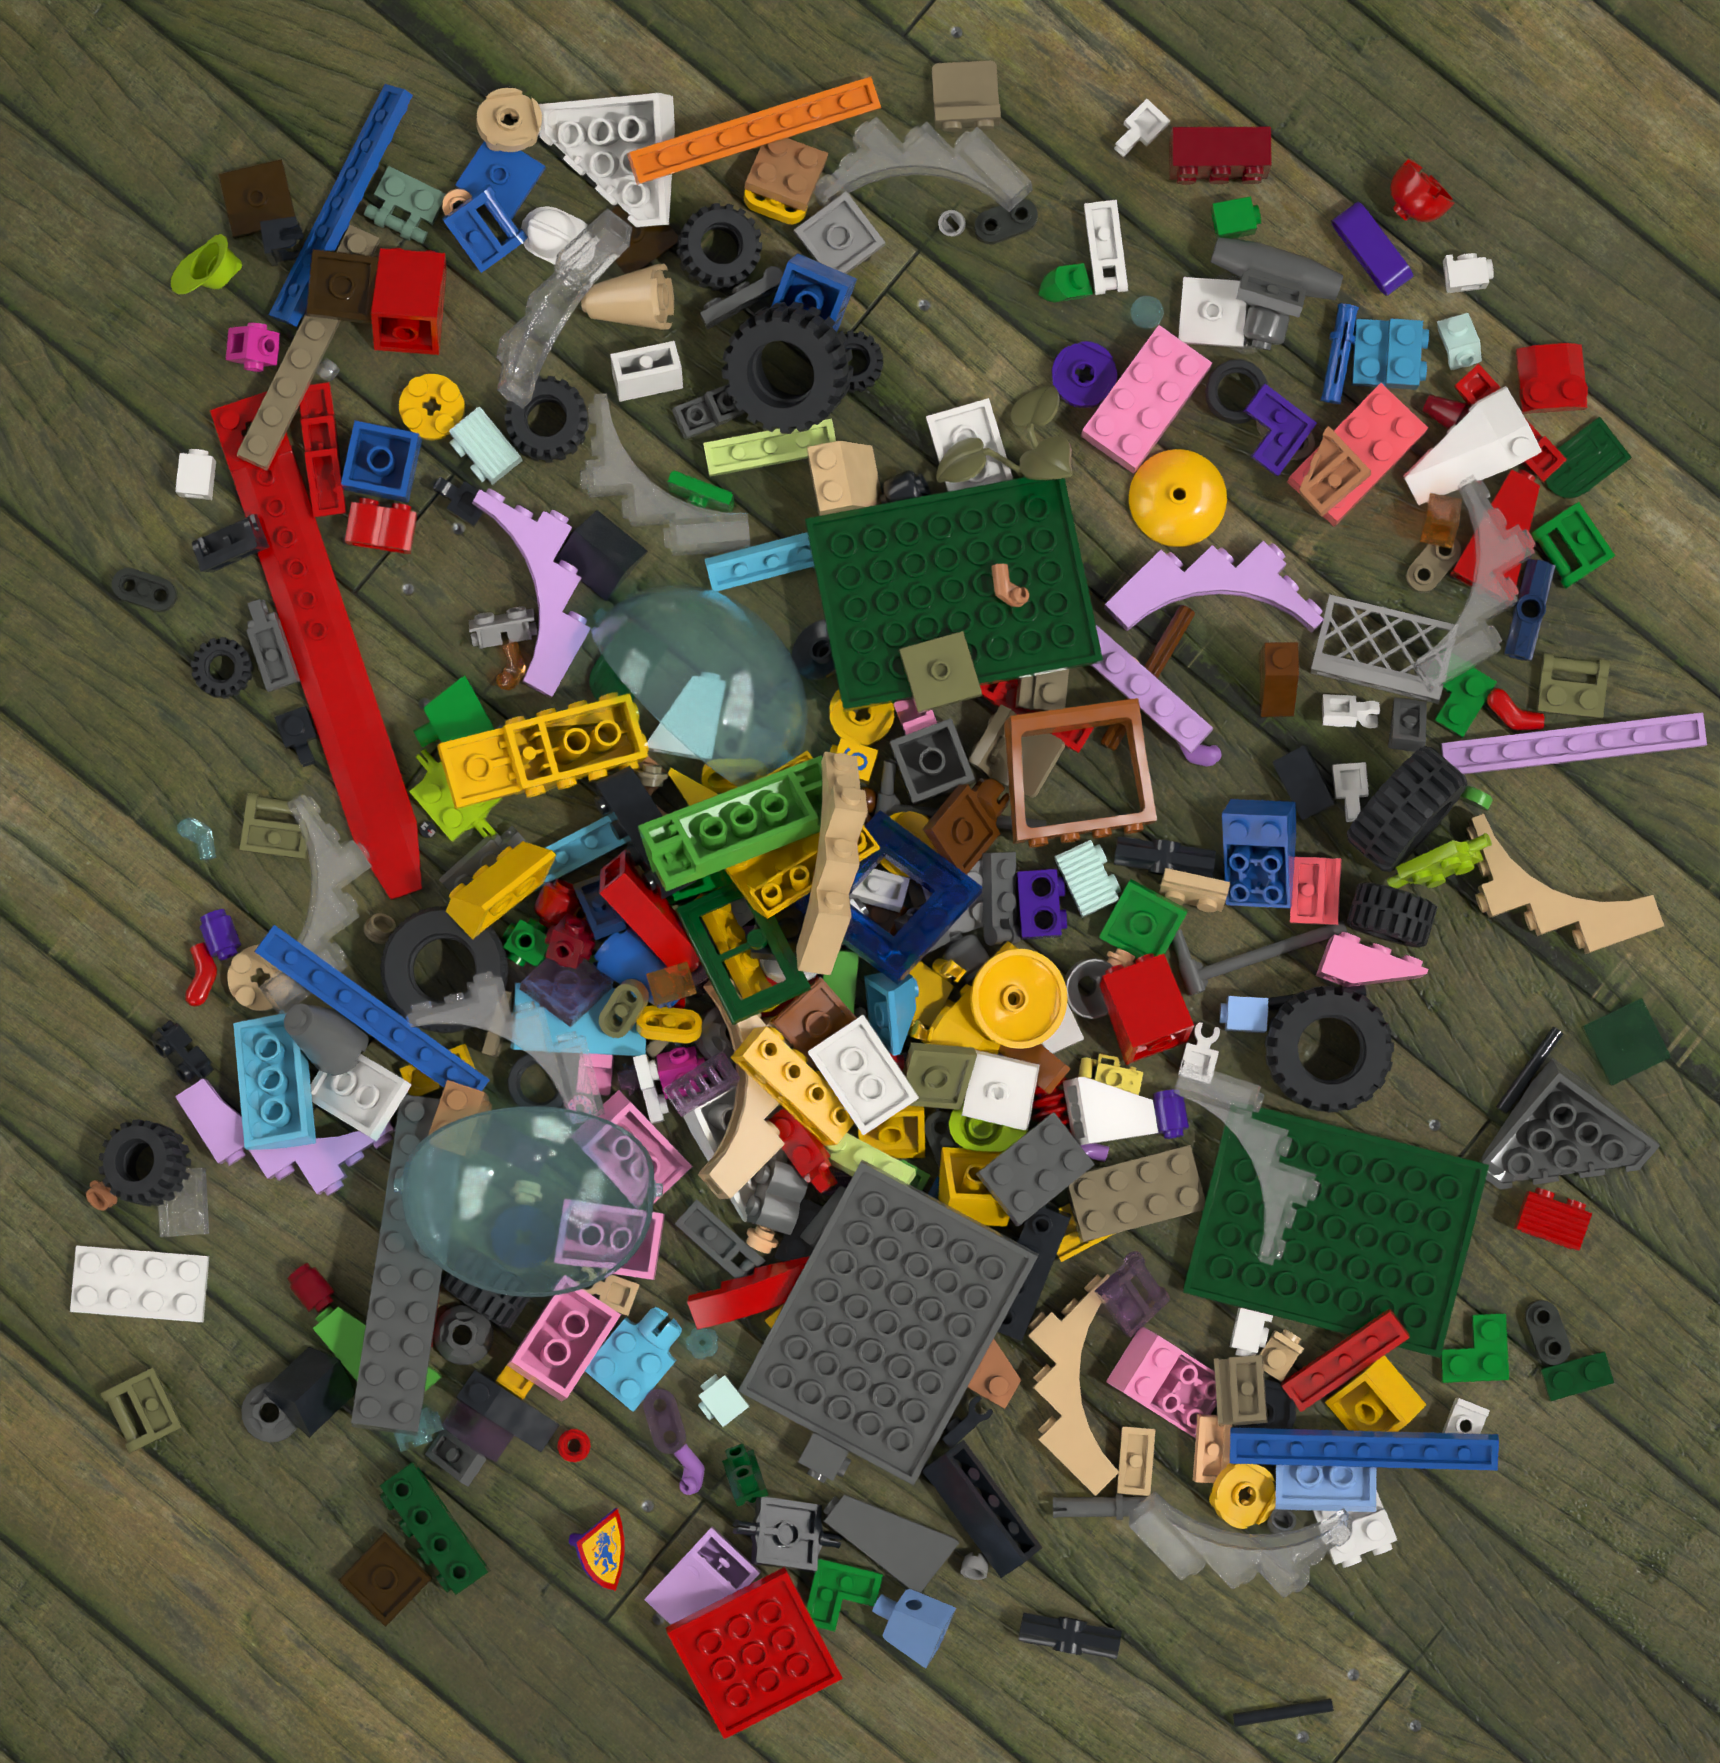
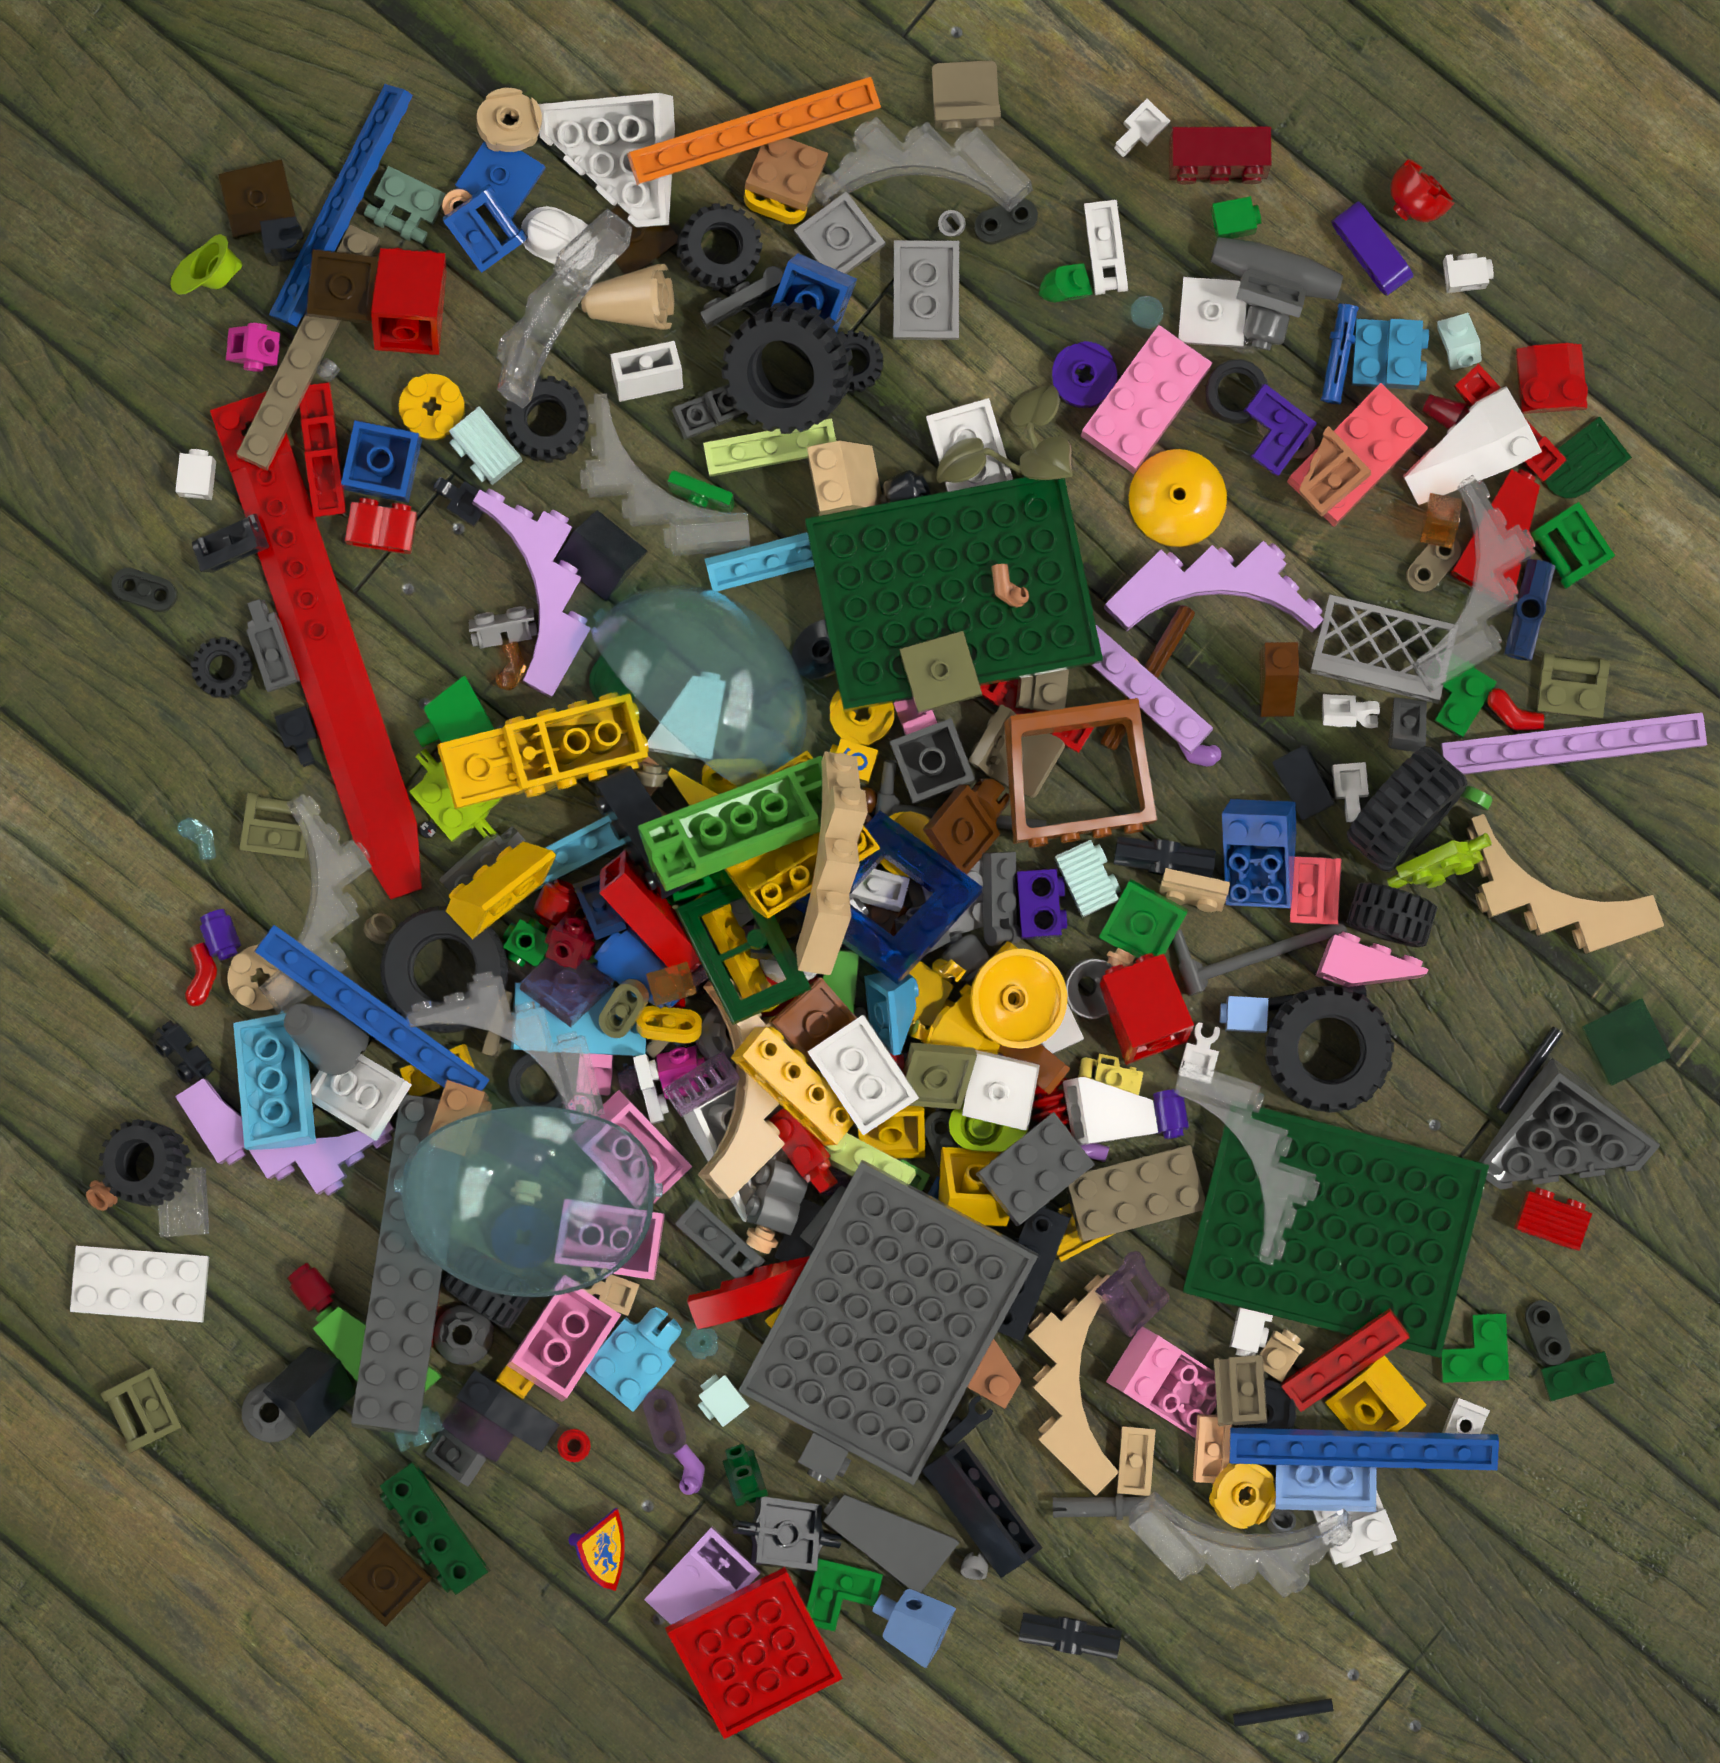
(926, 290): none -> light grey plate

